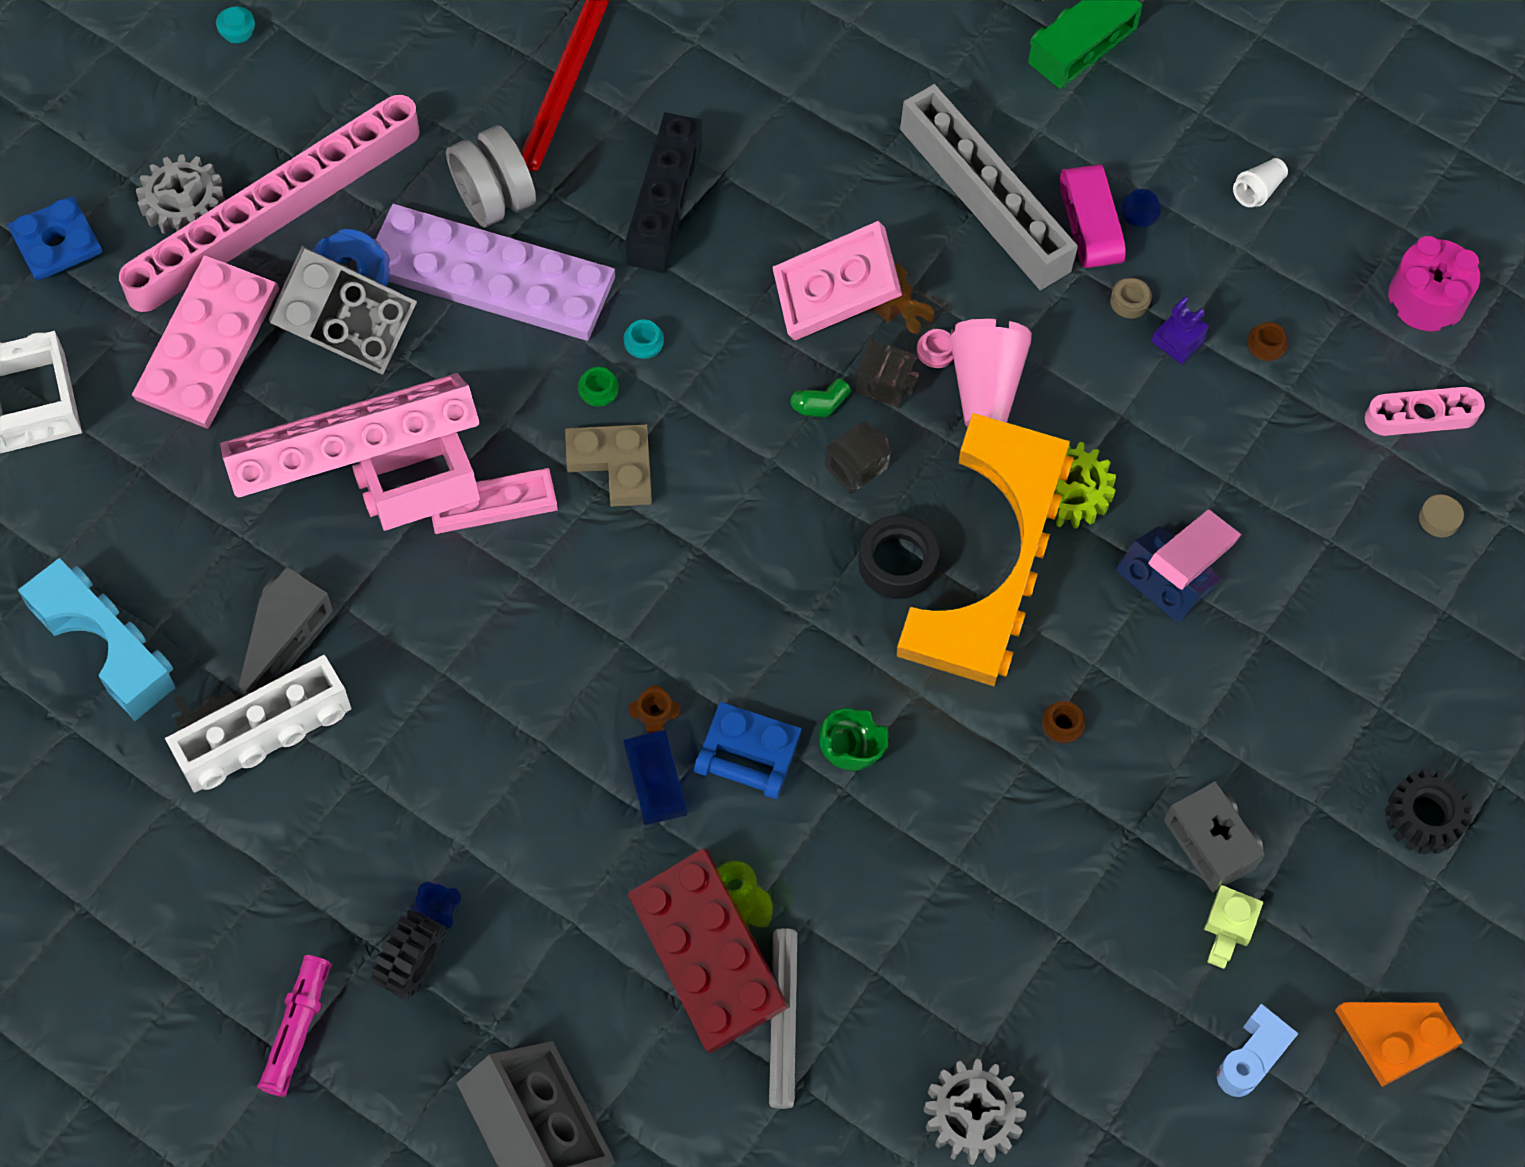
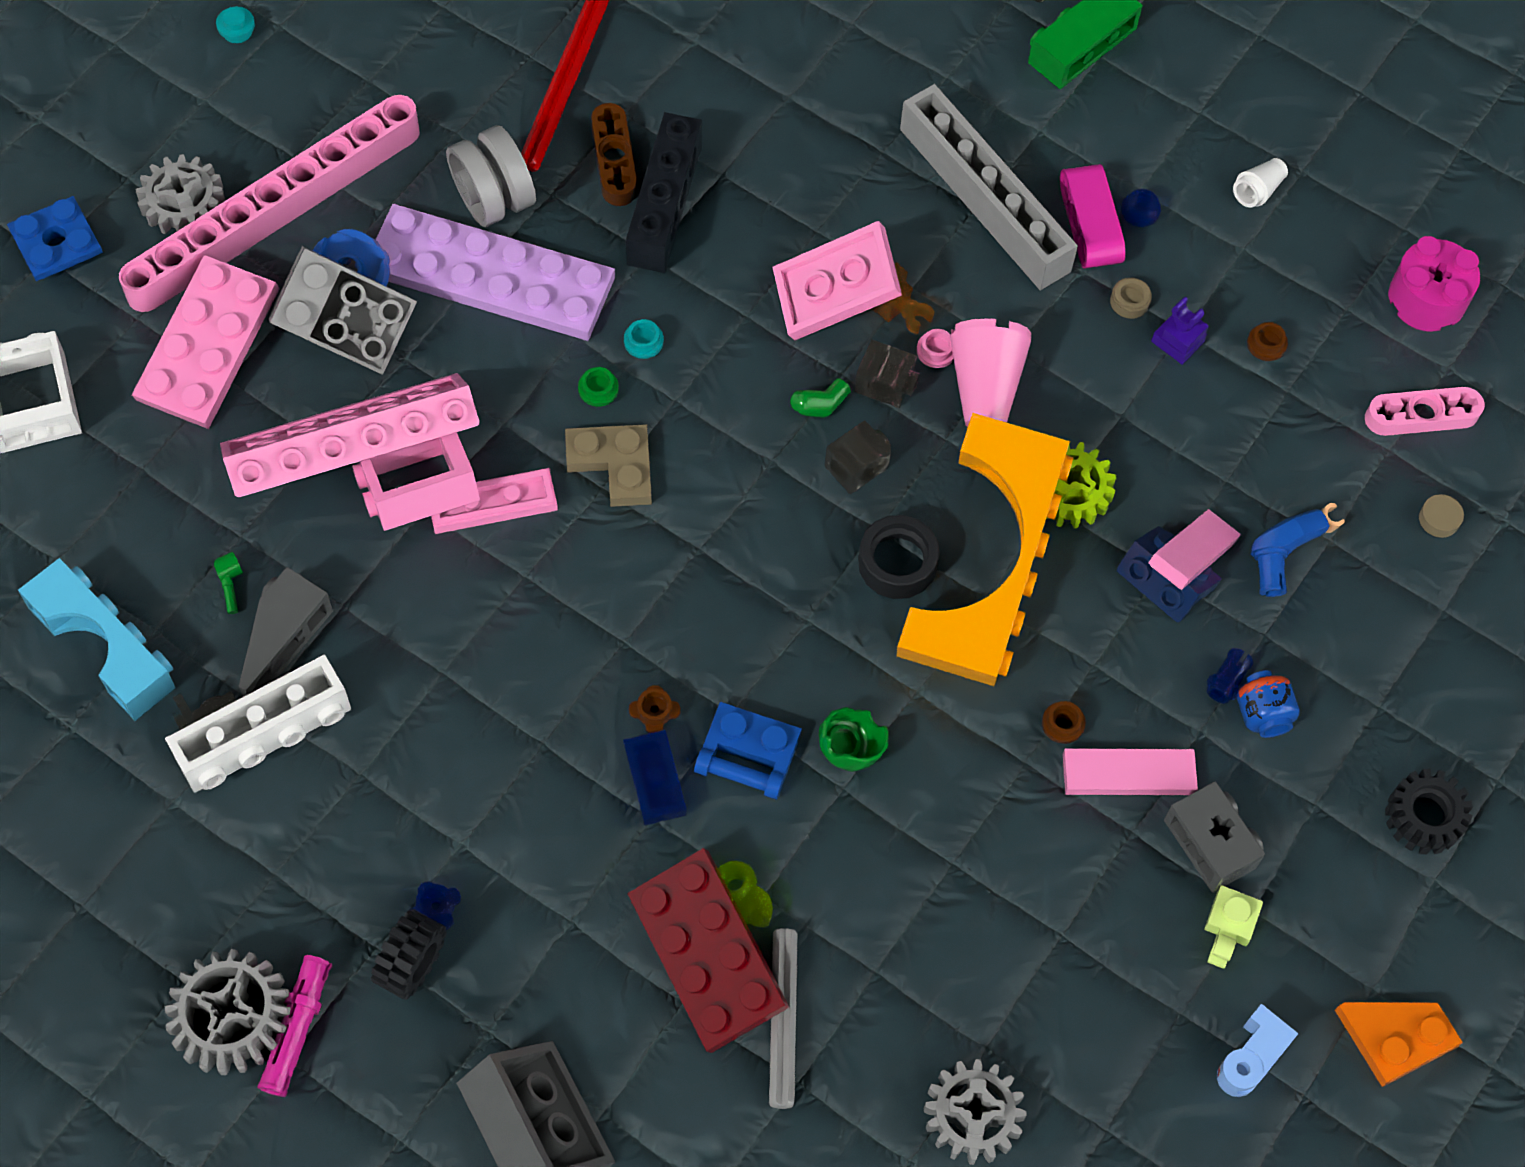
(195, 996): none -> light grey gear
(228, 568): none -> green hand
(607, 167): none -> reddish brown beam
(1129, 771): none -> bright pink tile
(1224, 684): none -> clear blue pin
(1268, 704): none -> blue head
(1282, 539): none -> blue arm

